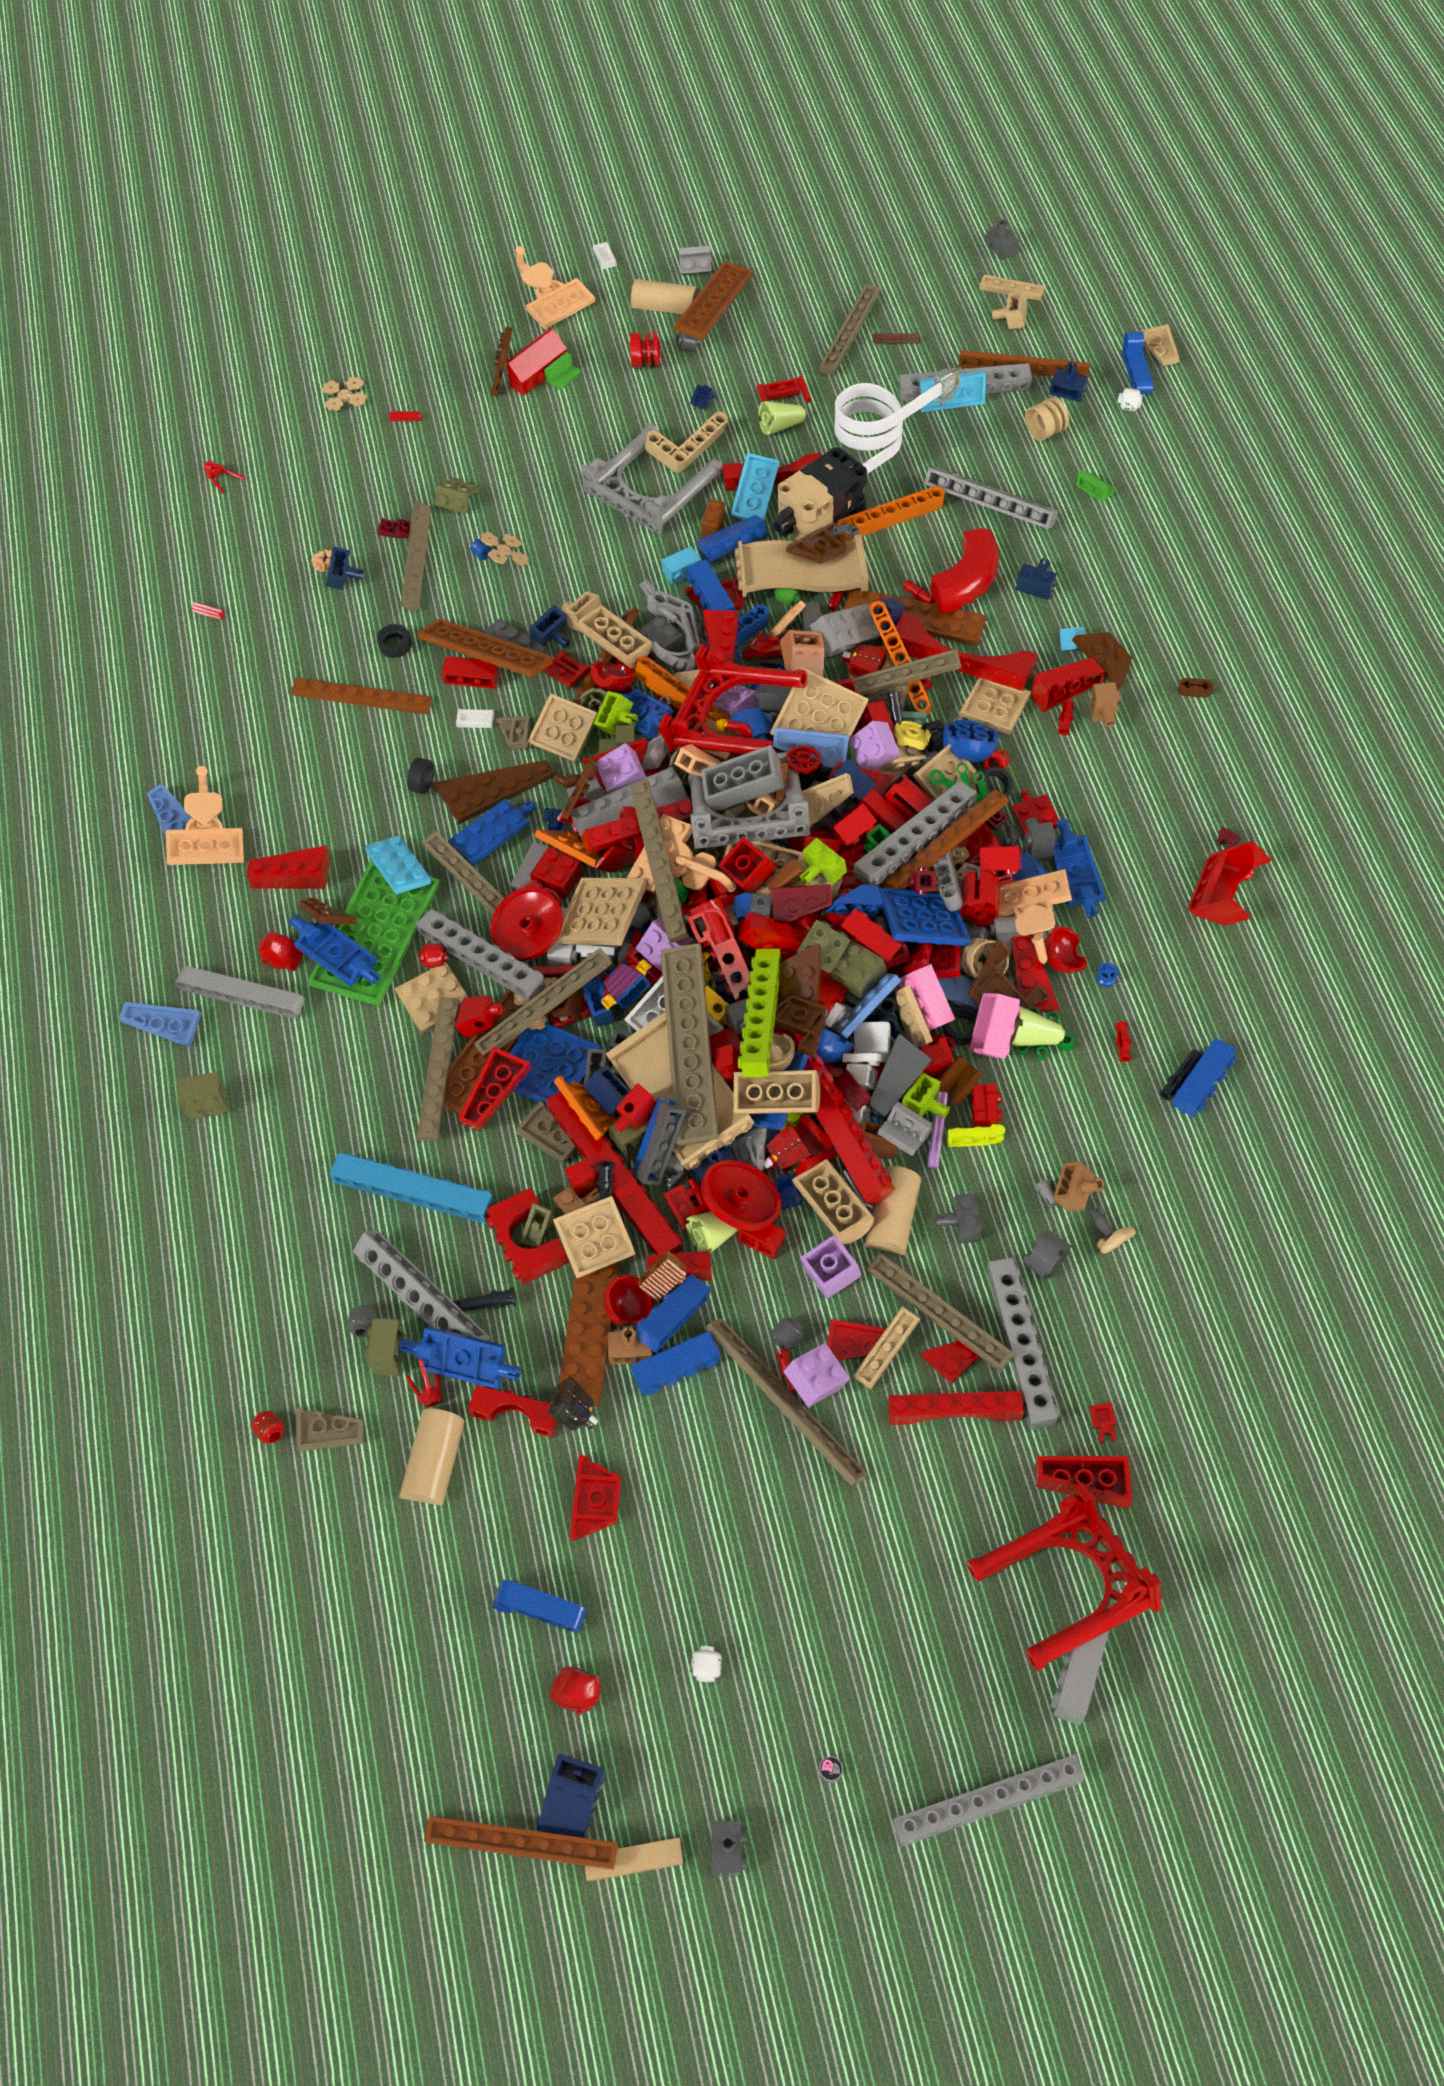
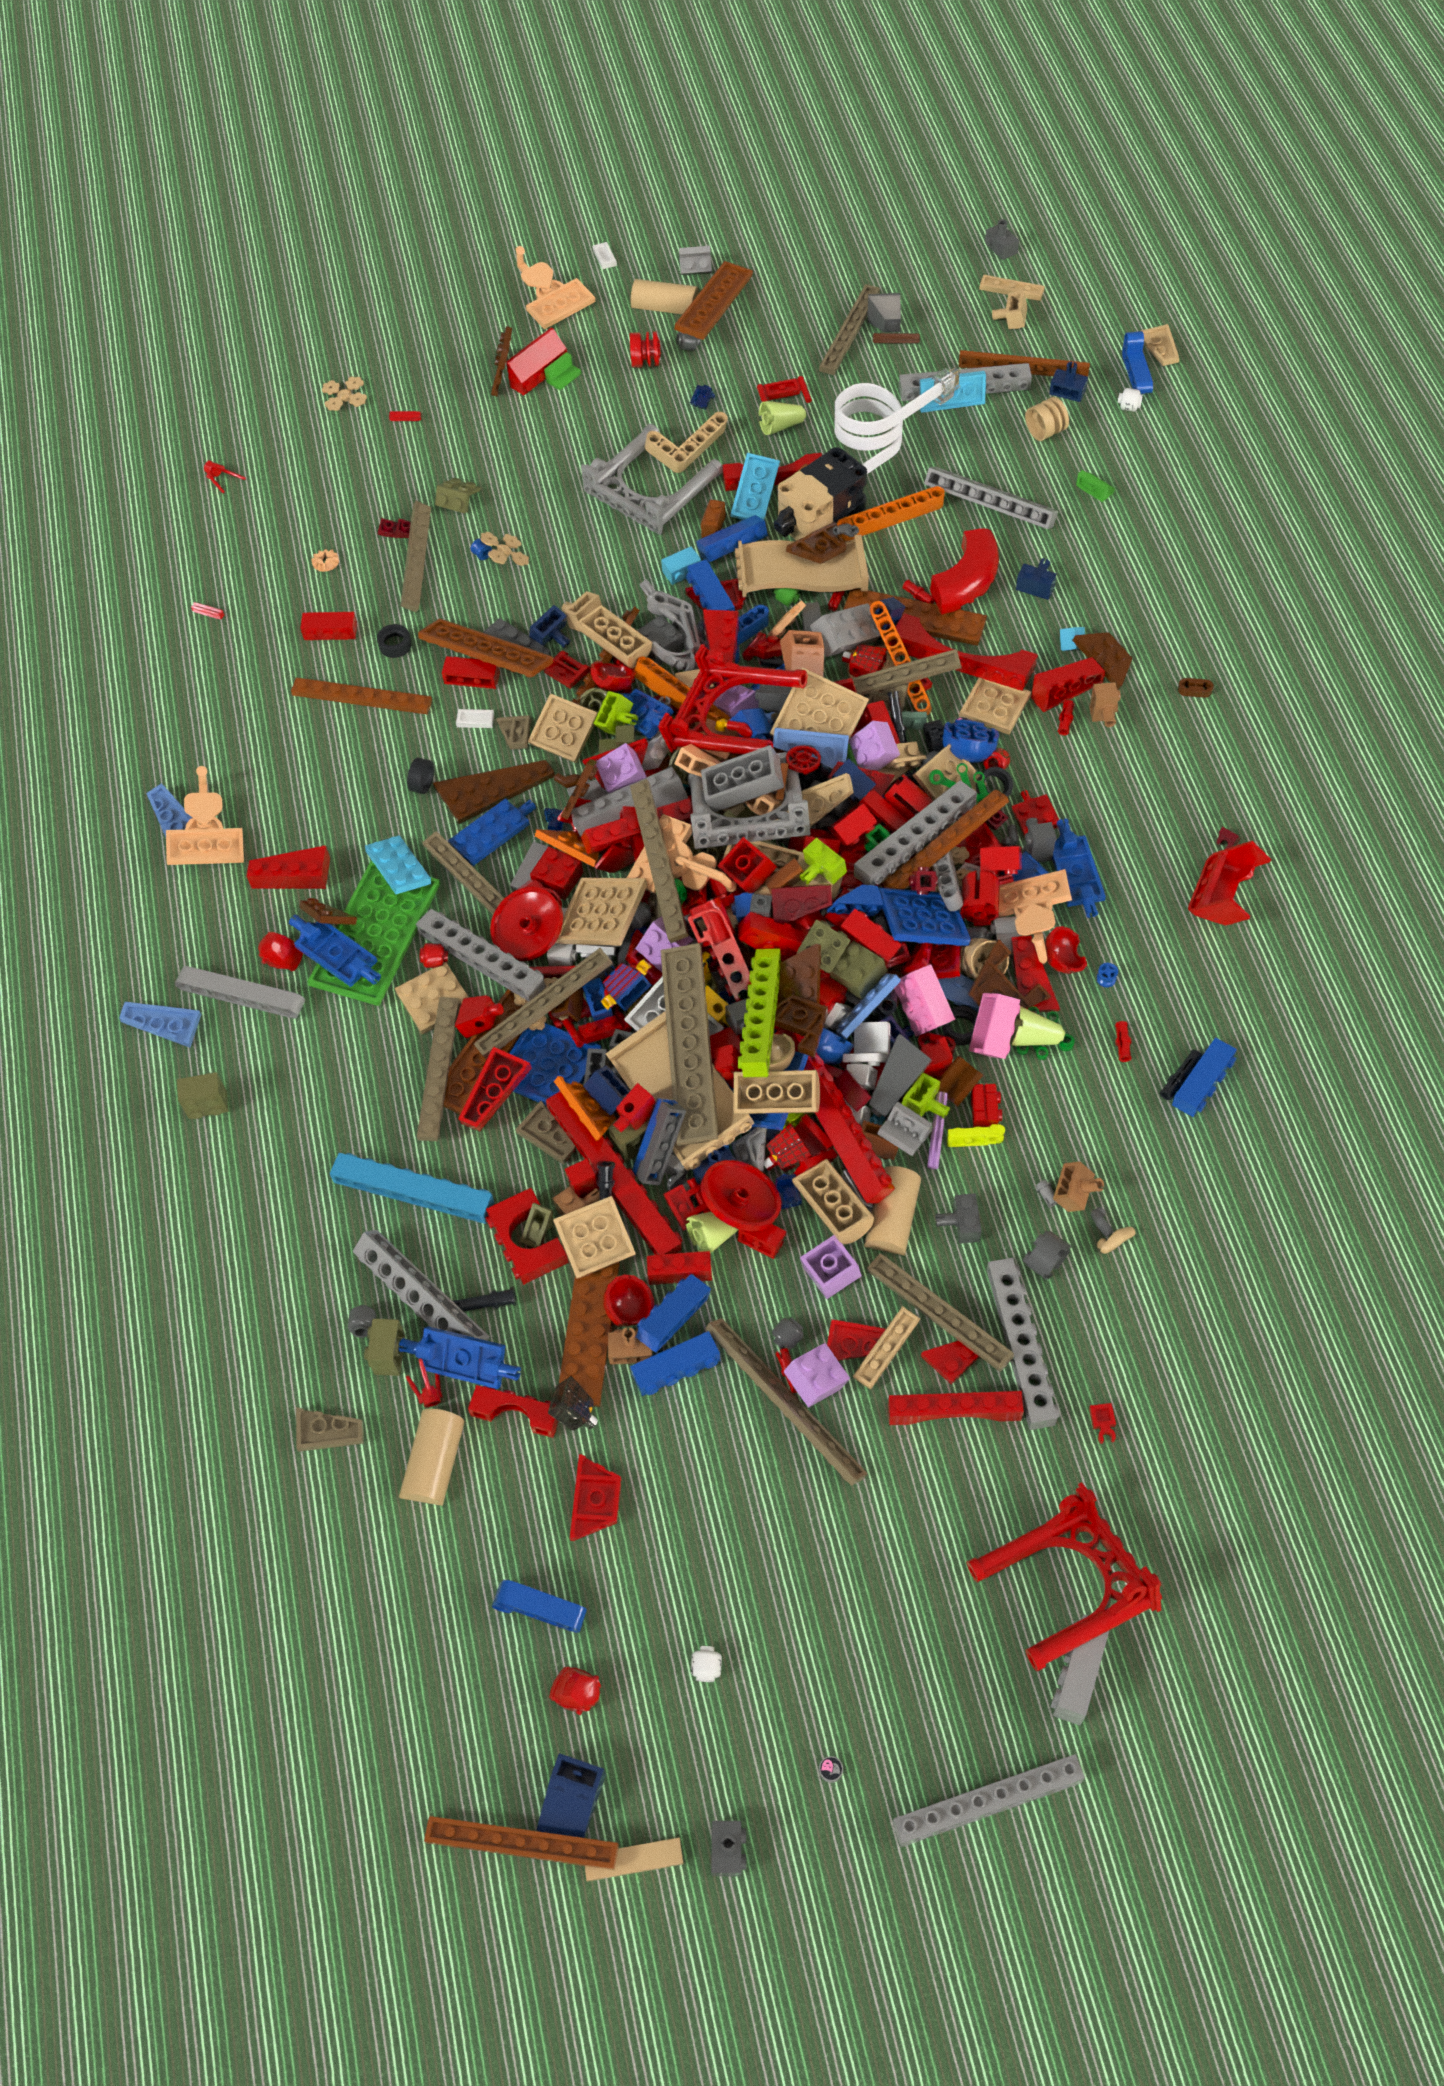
(267, 1427): red head -> none
(328, 625): none -> red brick
(339, 569): dark blue brick -> none
(599, 1029): none -> red plate
(662, 1276): dark orange brick -> none
(884, 311): none -> dark grey slope
(911, 734): light yellow plate -> none
(912, 1018): tan wing -> none
(1104, 1475): red wedge -> none

